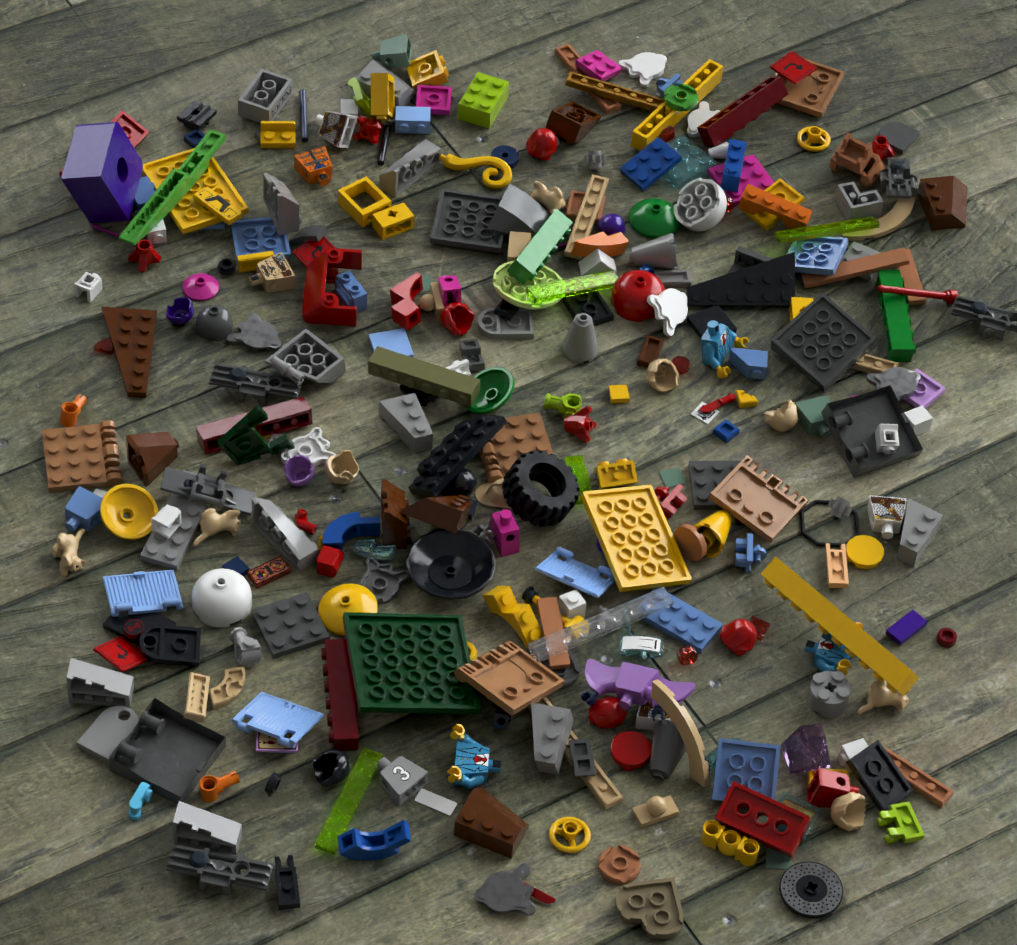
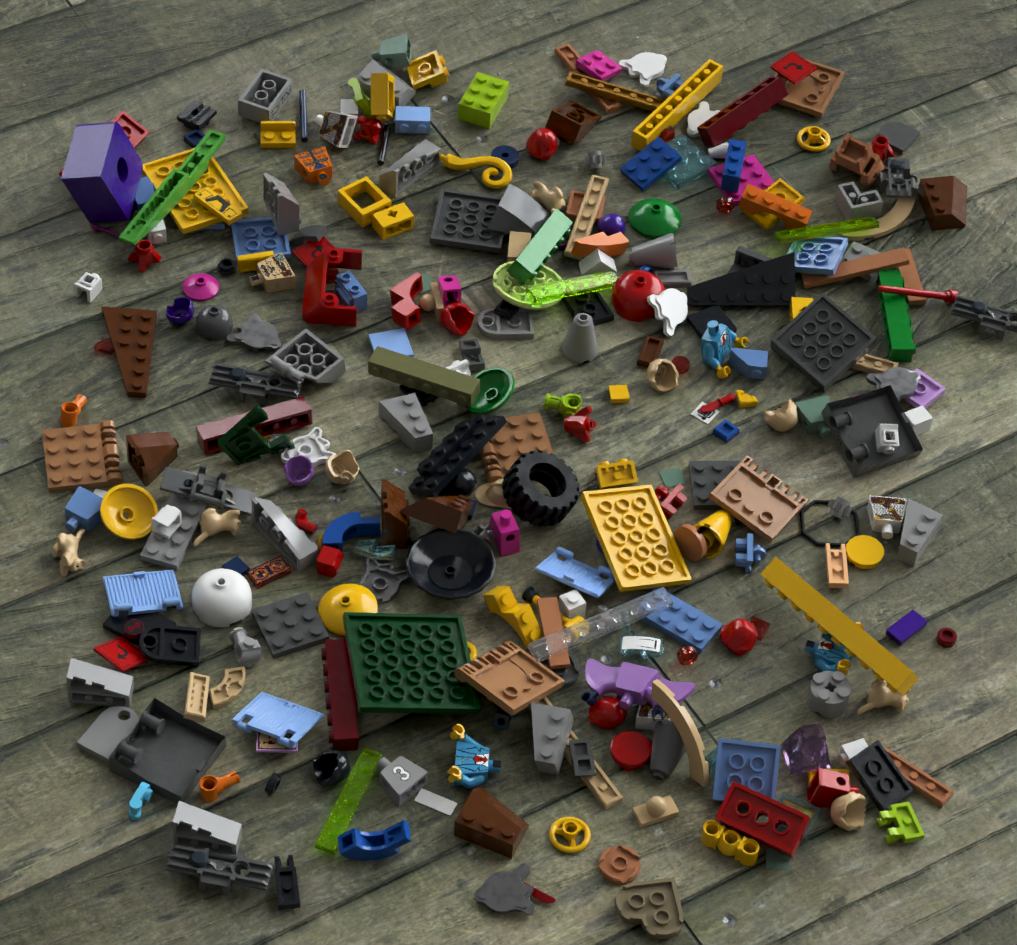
(435, 97): dark pink plate -> none
(579, 469): clear neon green tile -> none
(672, 99): bright green tile -> none
(700, 205): white cylinder -> none
(804, 902): piece -> none

